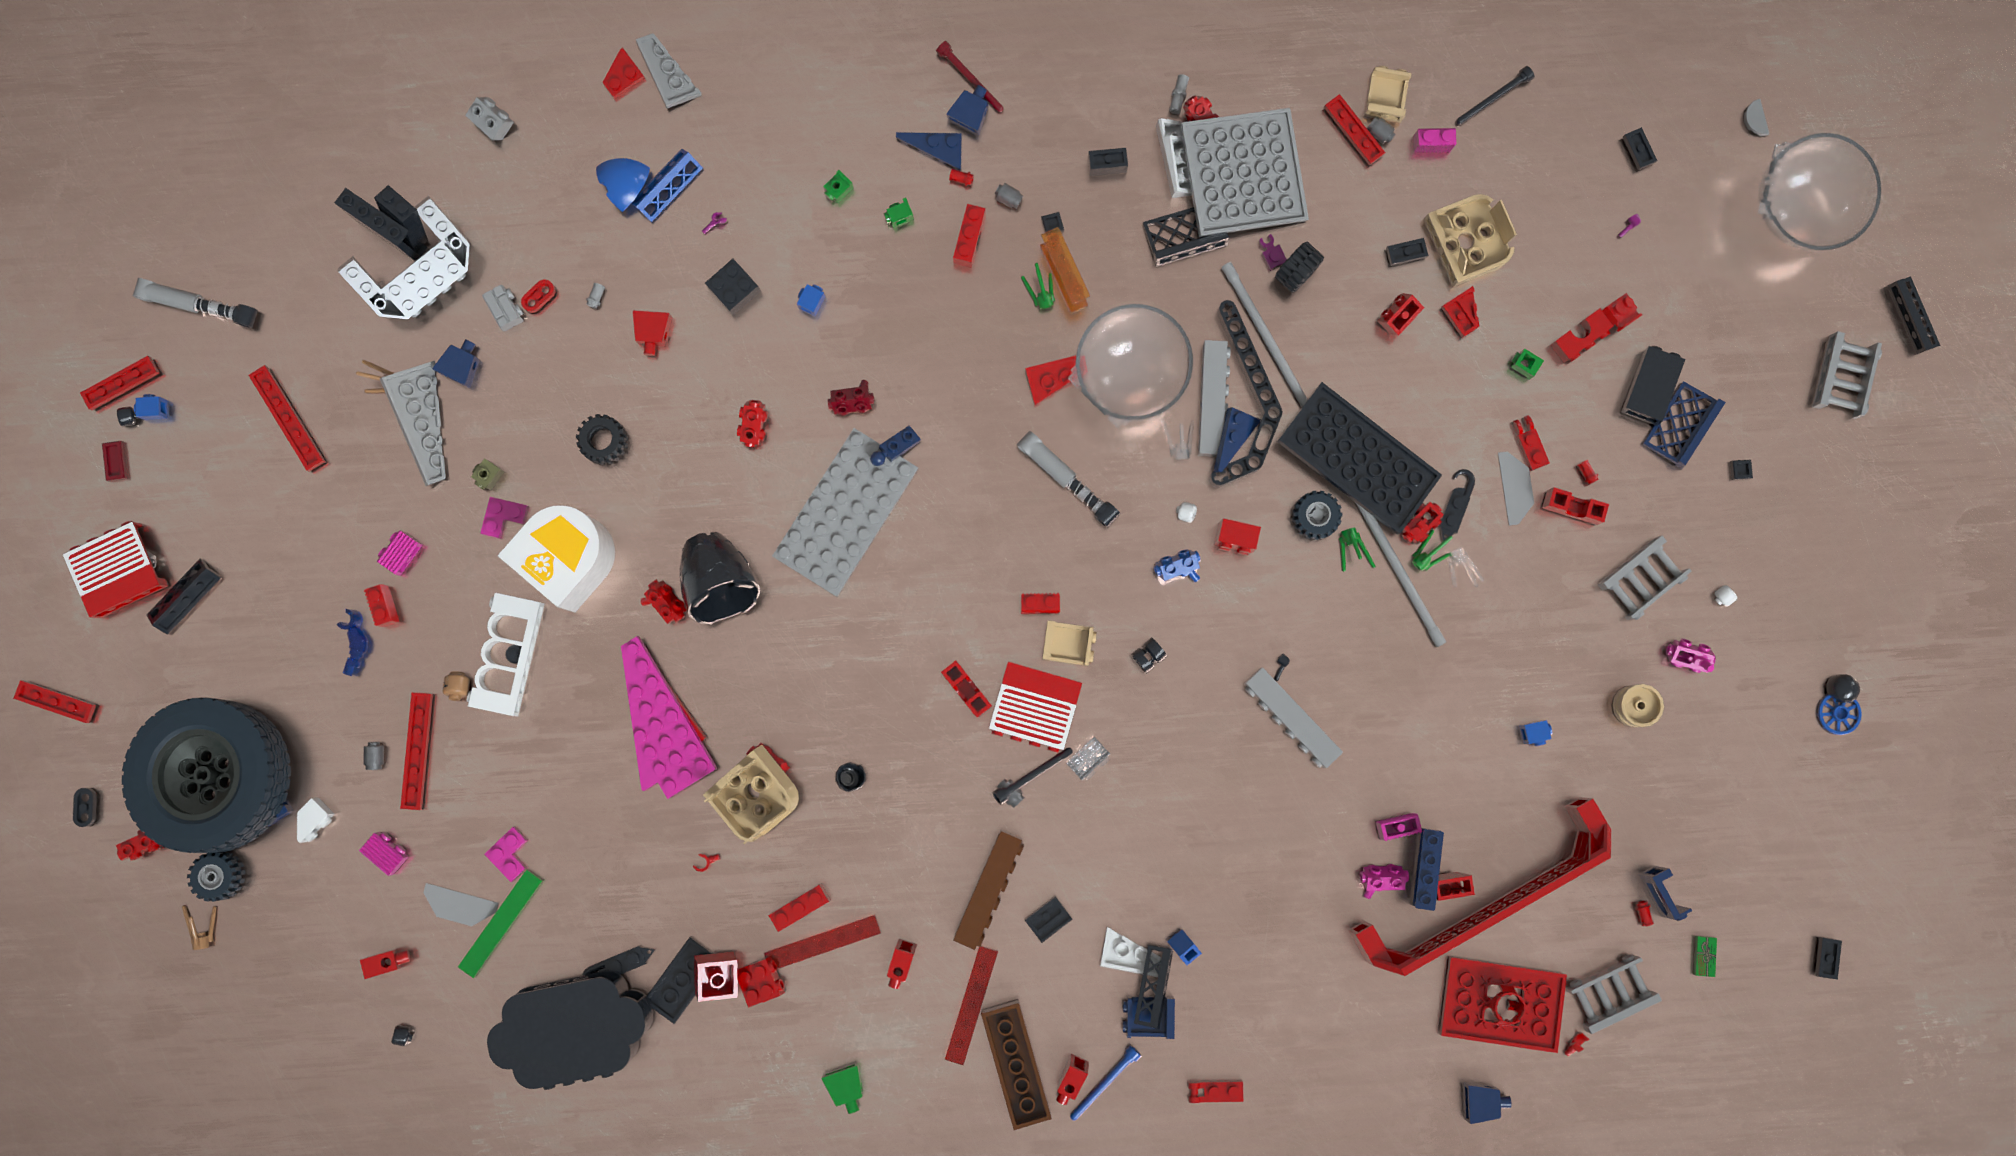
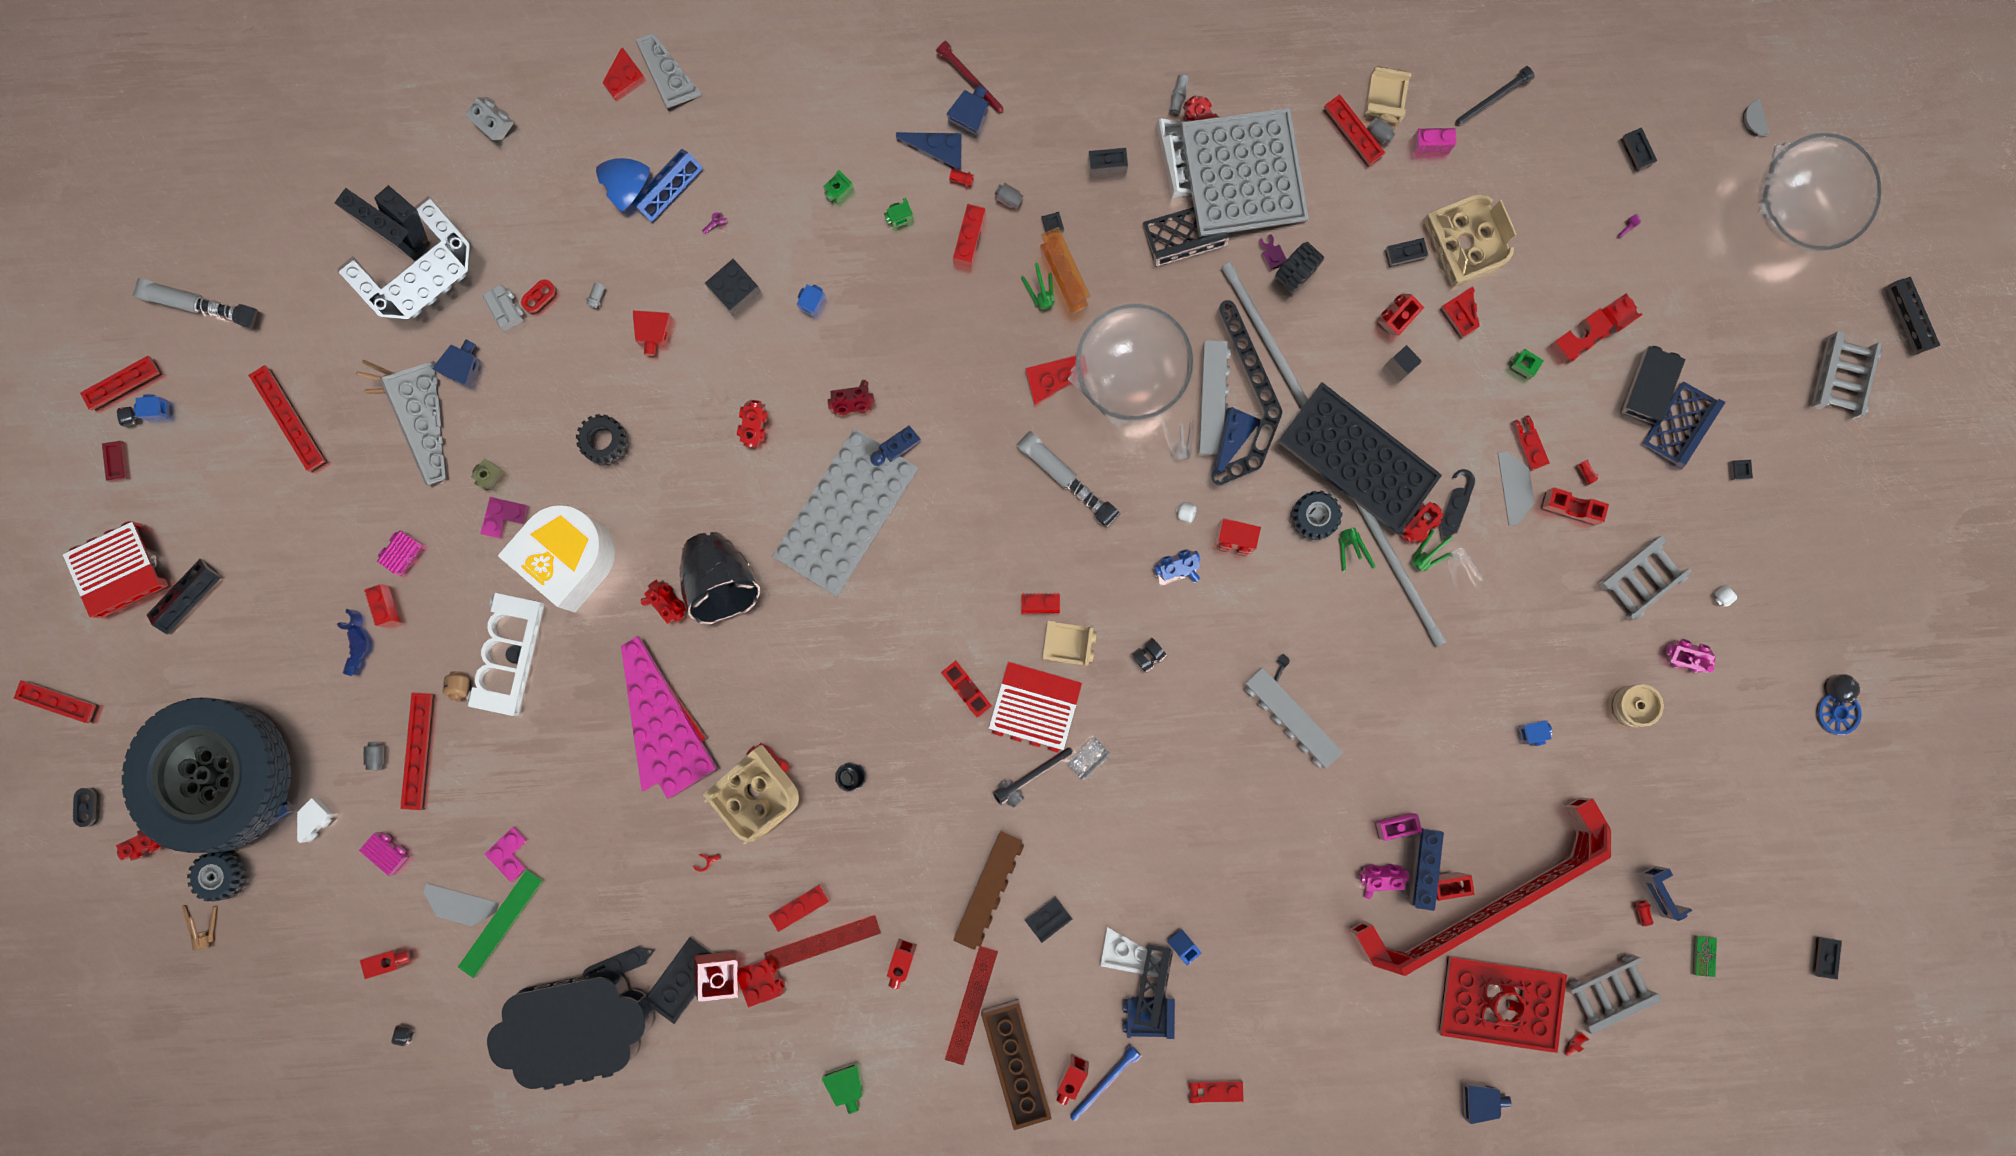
(1403, 363): none -> black panel

